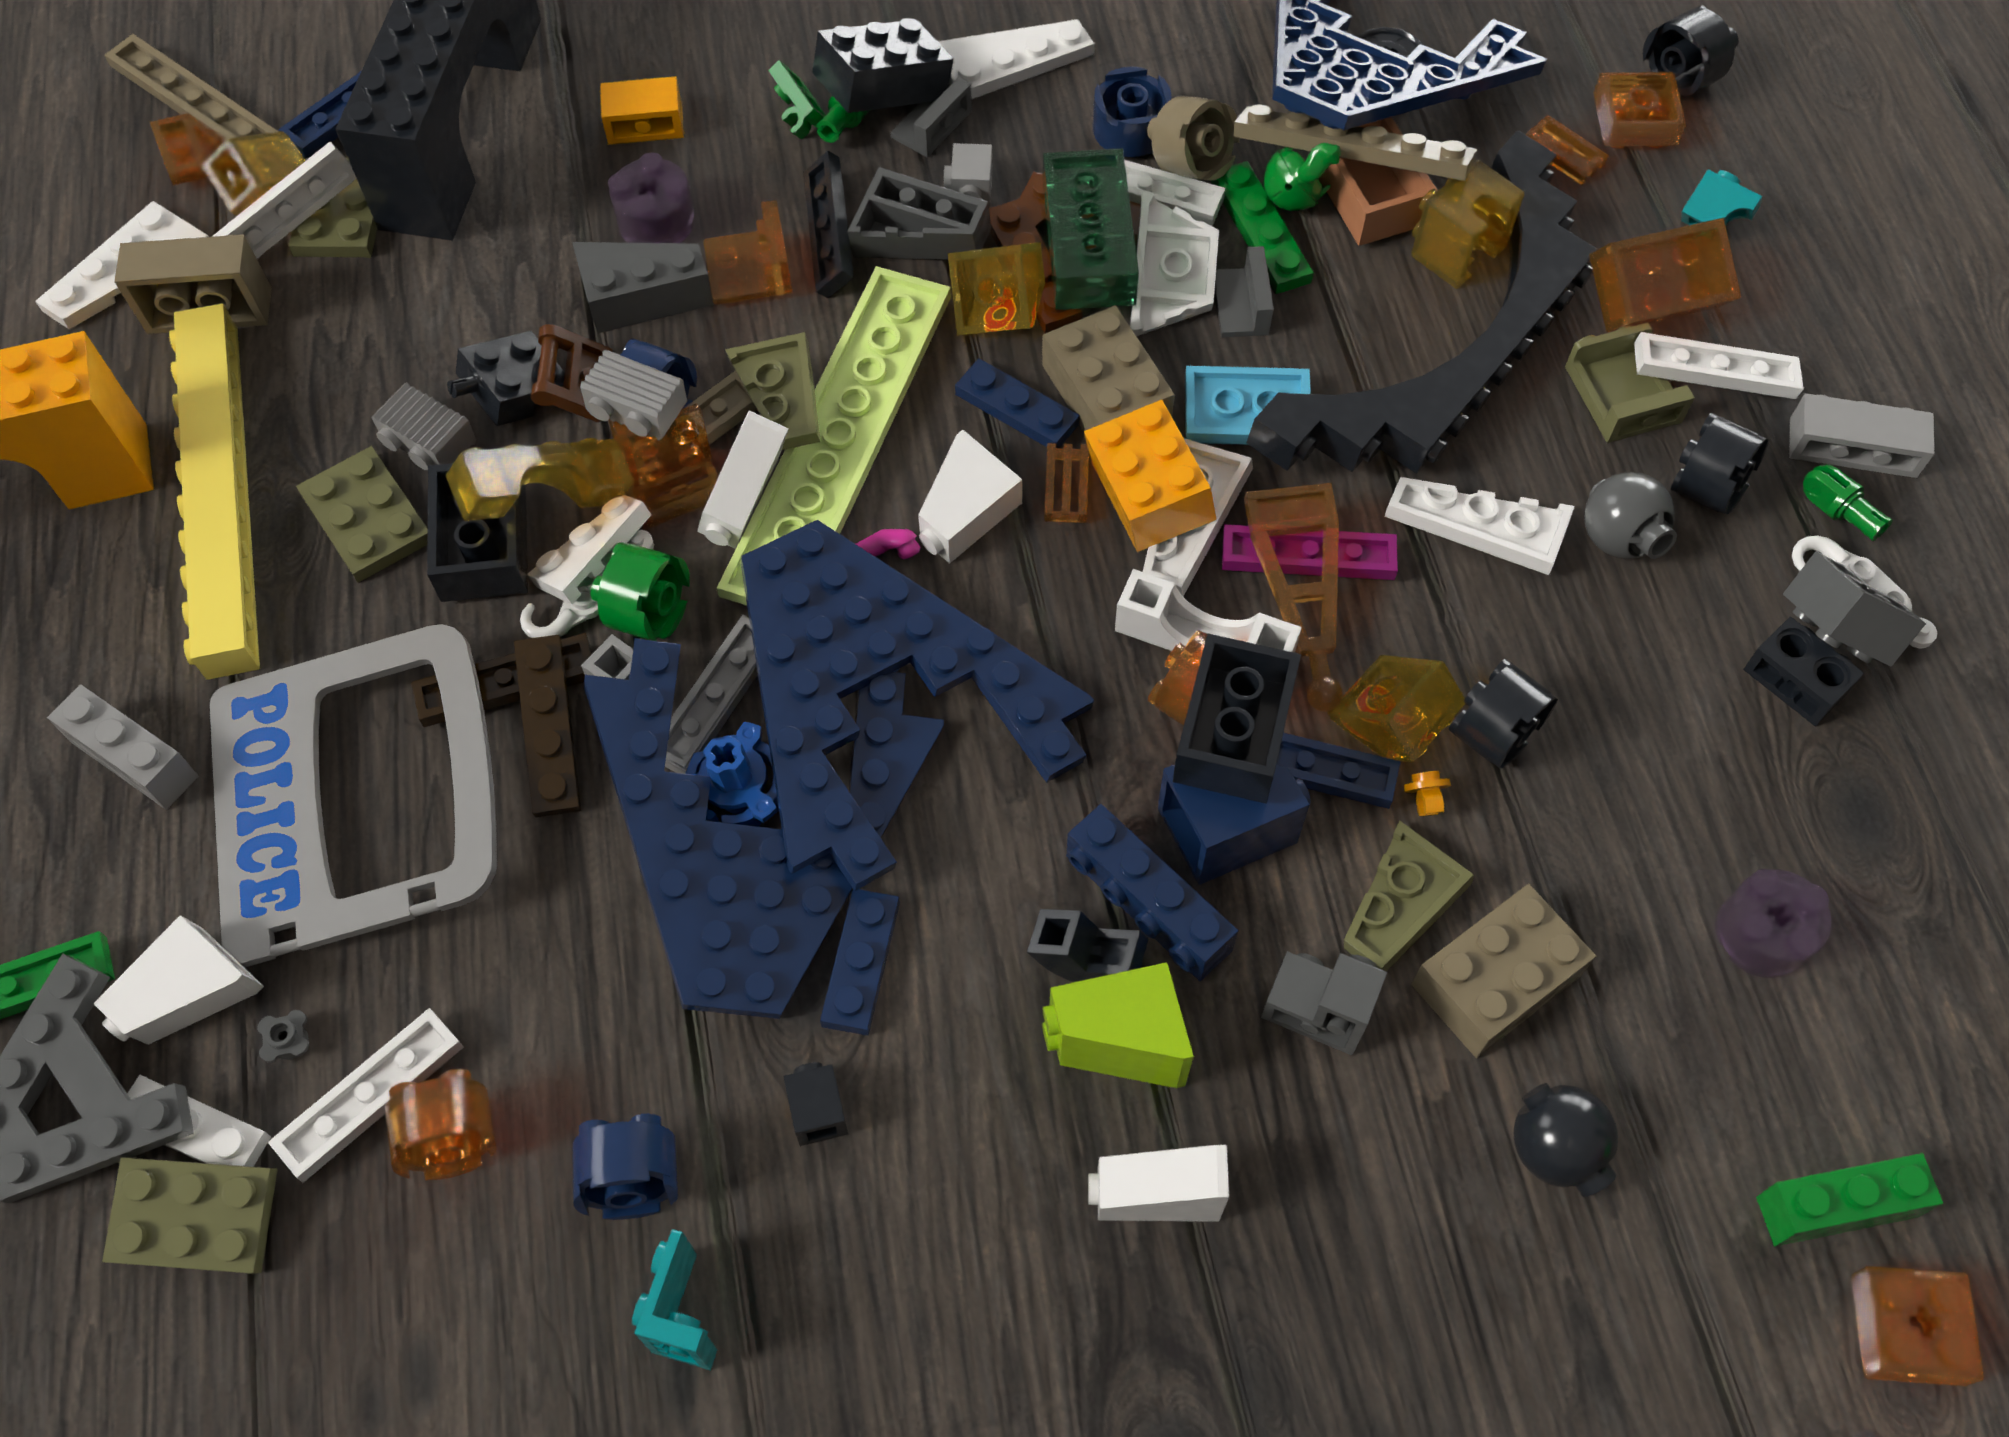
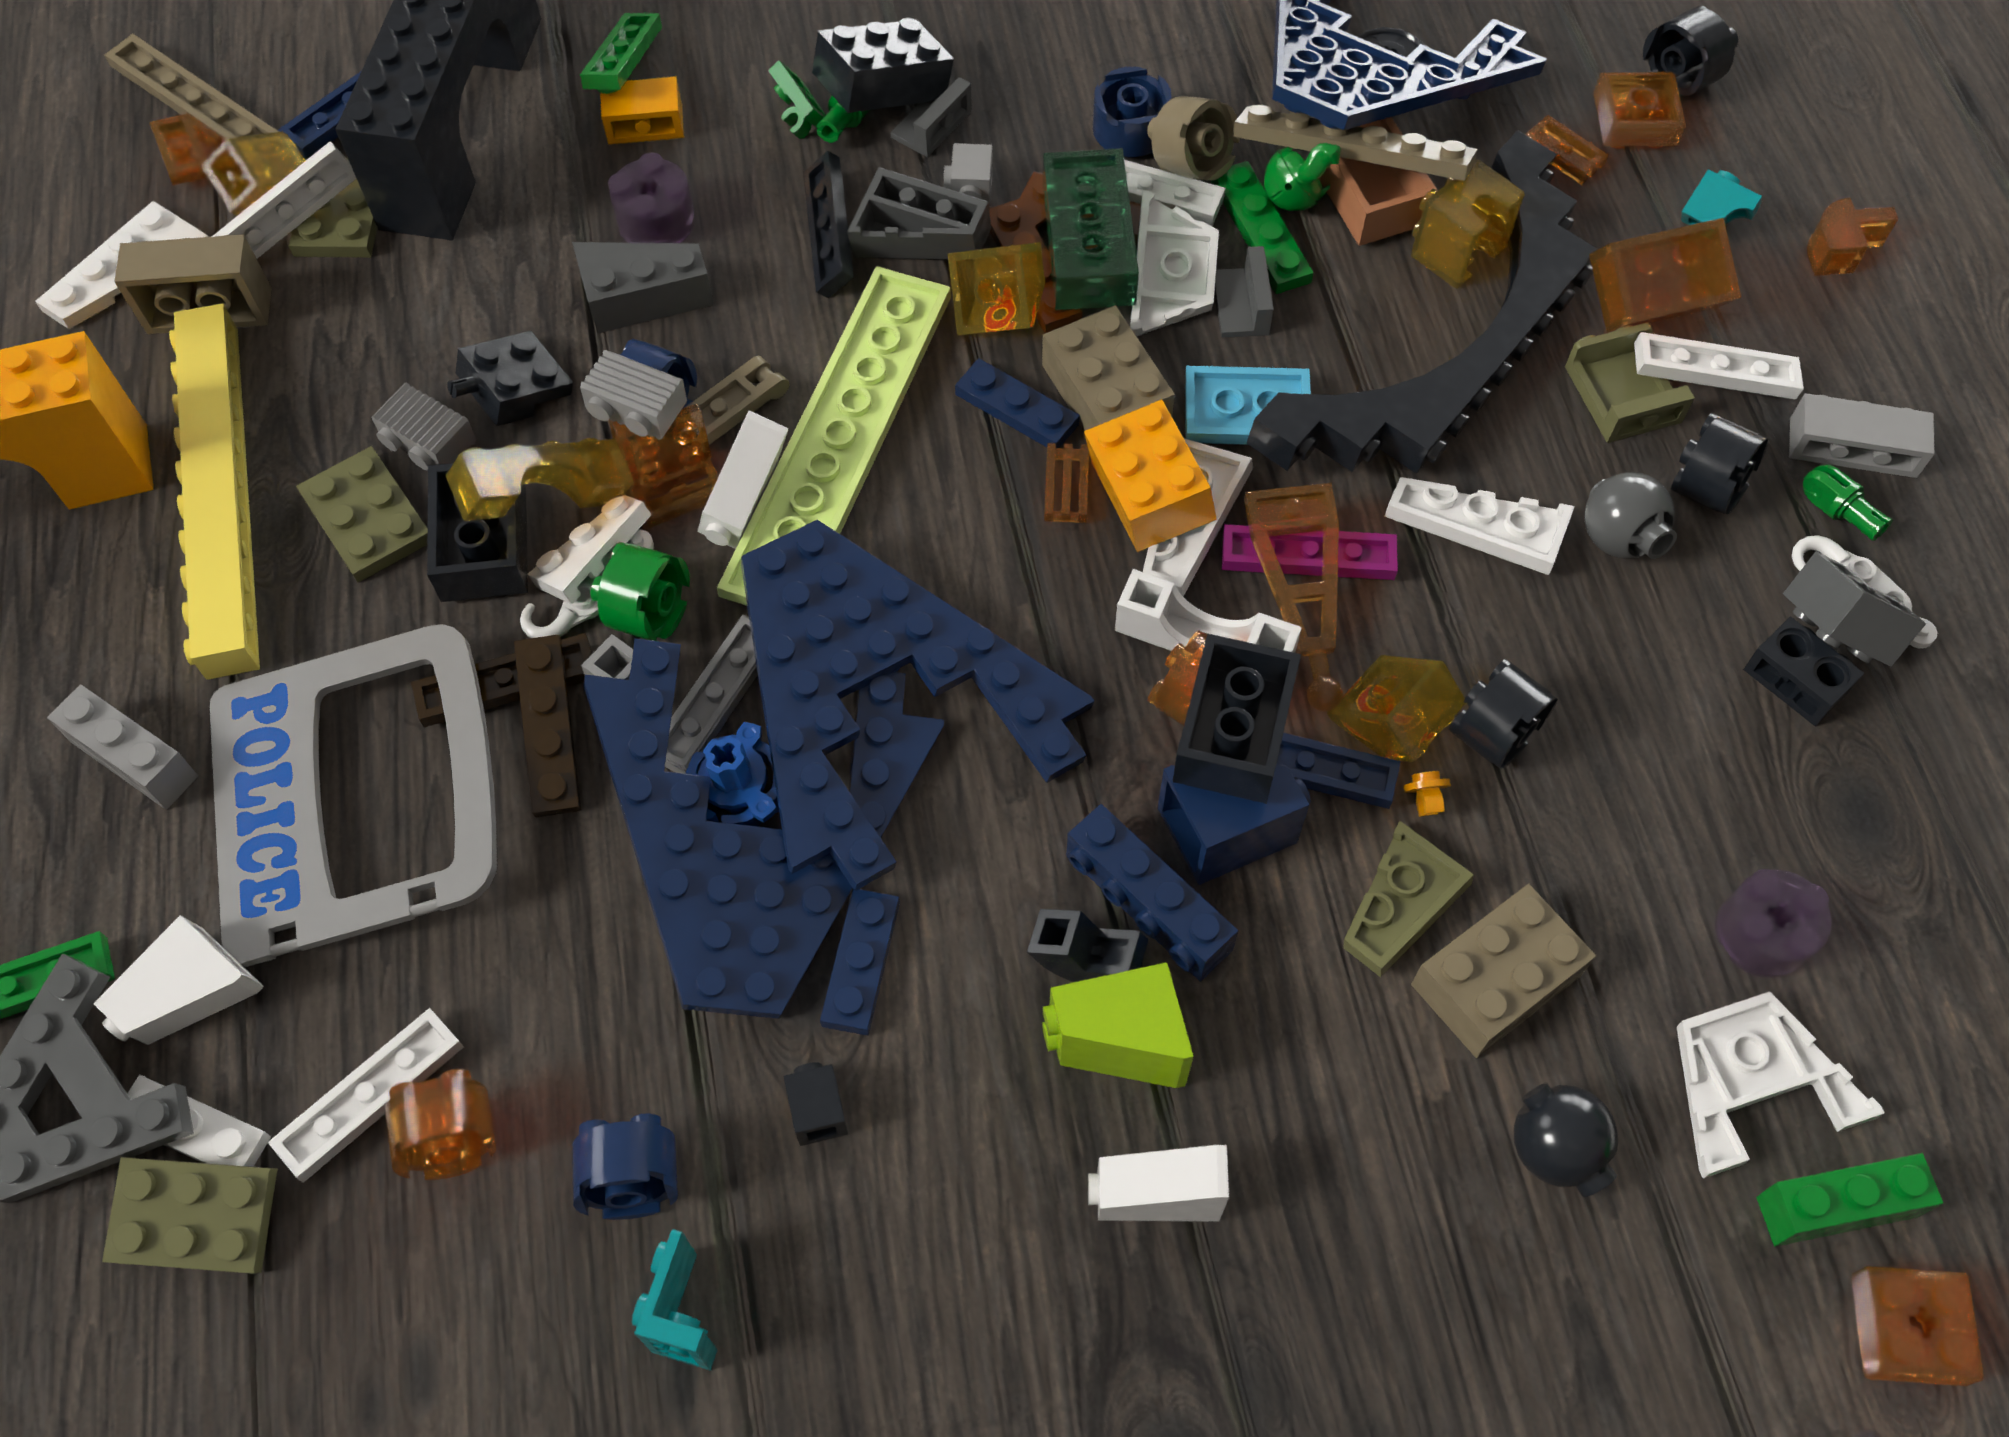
(292, 1046): dark grey plate -> none
(581, 357): reddish brown plate -> none
(621, 52): none -> green plate
(749, 262): clear orange bracket -> none
(781, 384): olive wing -> none
(889, 539): dark pink arm -> none
(966, 498): white slope -> none
(1016, 55): white wing -> none
(1324, 1001): dark grey brick -> none
(1751, 1056): none -> white wing
(1845, 236): none -> clear orange brick

